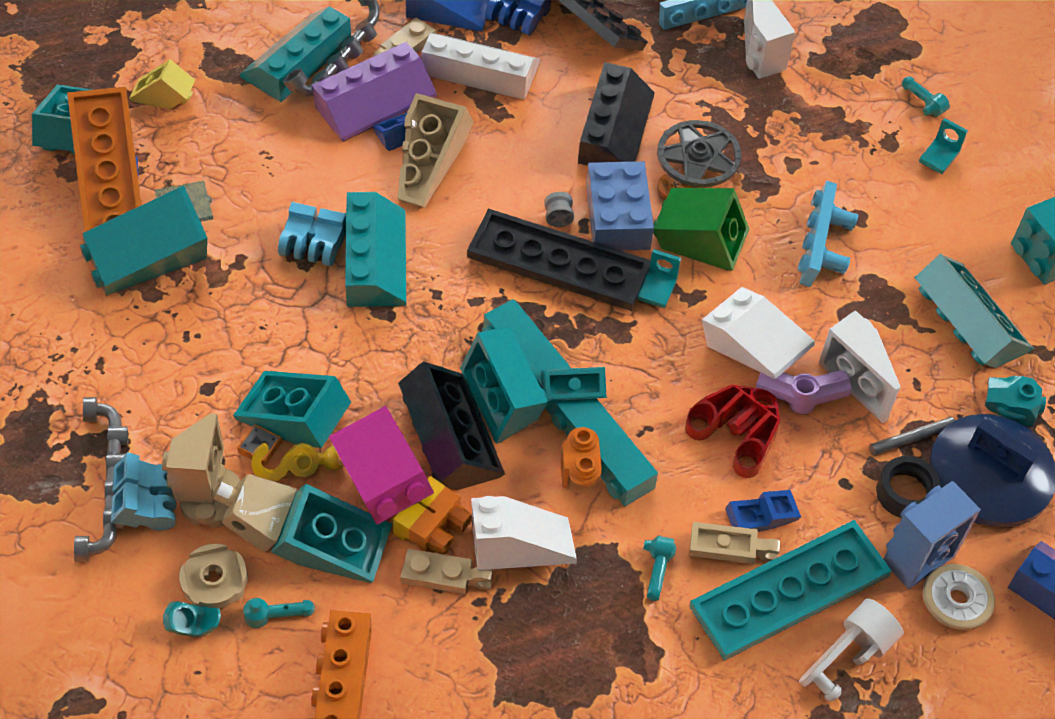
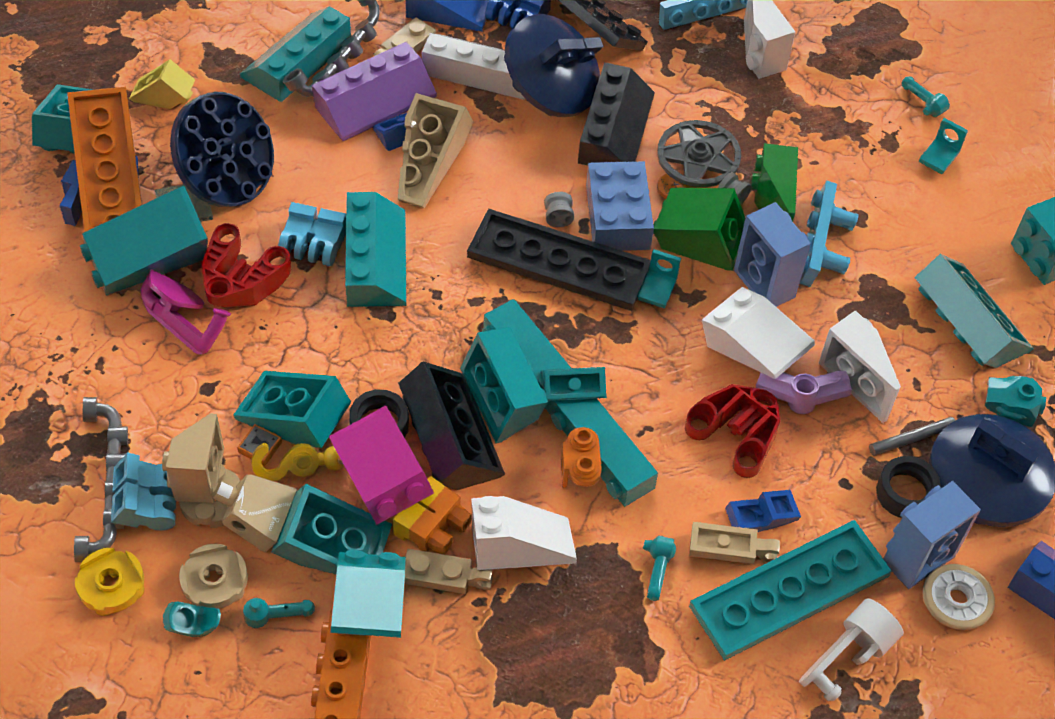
(71, 202): none -> blue slope
(112, 598): none -> yellow plate
(165, 310): none -> dark pink piece
(222, 149): none -> dark blue bracket
(238, 280): none -> red connector
(369, 594): none -> slope
(377, 399): none -> black tyre
(553, 65): none -> dark blue bracket
(742, 188): none -> light grey wheel
(772, 254): none -> medium blue brick
(776, 177): none -> green slope

